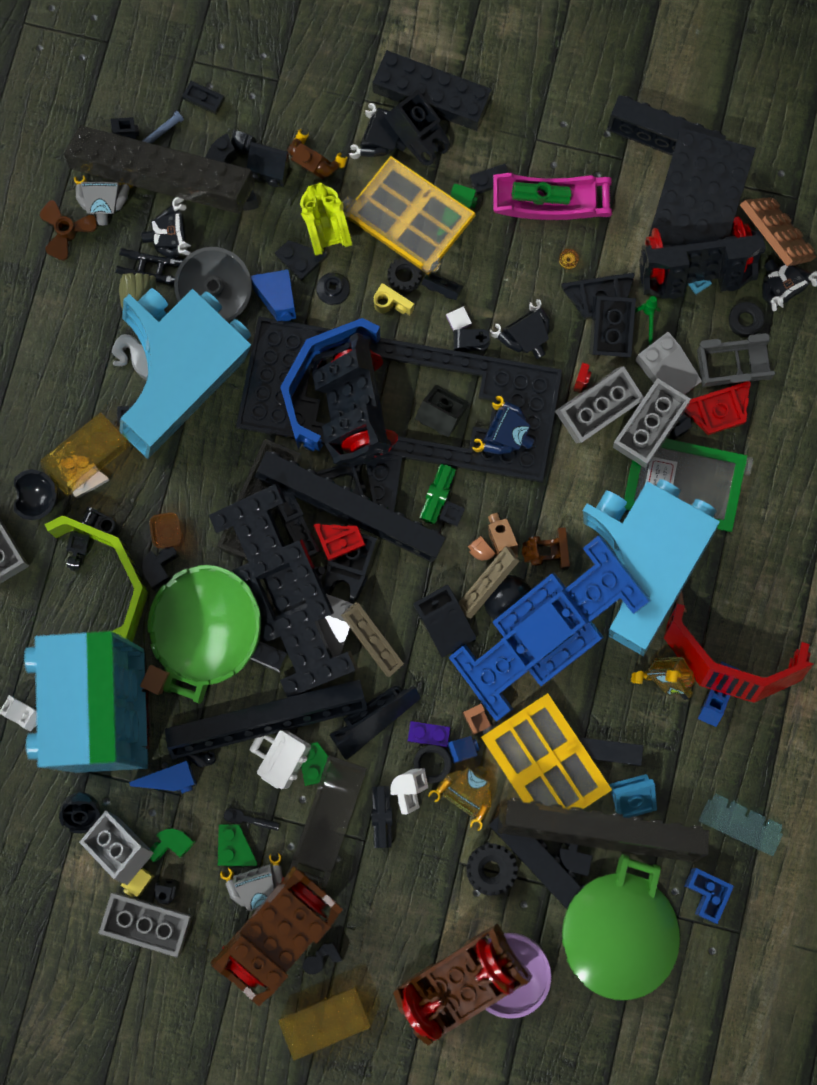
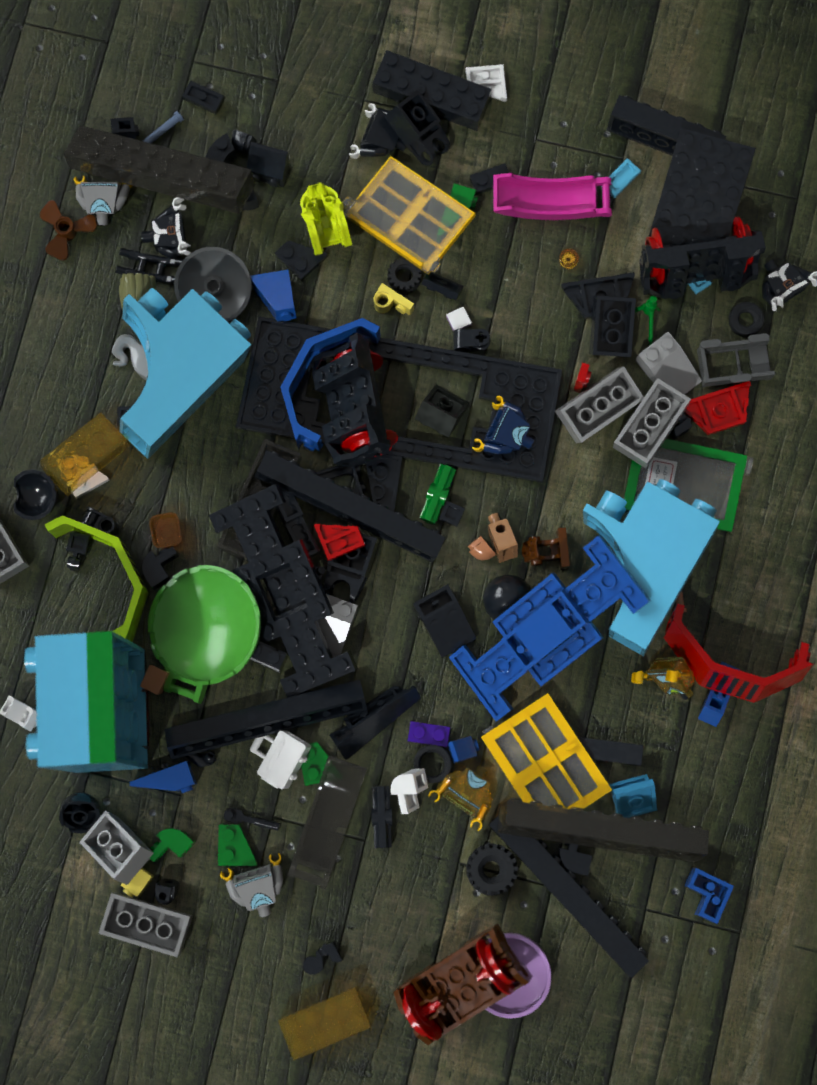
(276, 936): reddish brown piece -> none
(311, 160): reddish brown torso -> none
(332, 296): black piece -> none
(372, 639): dark tan plate -> none
(476, 719): nougat panel -> none
(488, 582): dark tan plate -> none
(490, 77): none -> white wing
(526, 332): black torso -> none
(529, 192): green piece -> none
(622, 933): bright green dish -> none
(623, 177): none -> medium azure tile
(745, 829): clear light blue windscreen -> none
(778, 230): nougat plate -> none

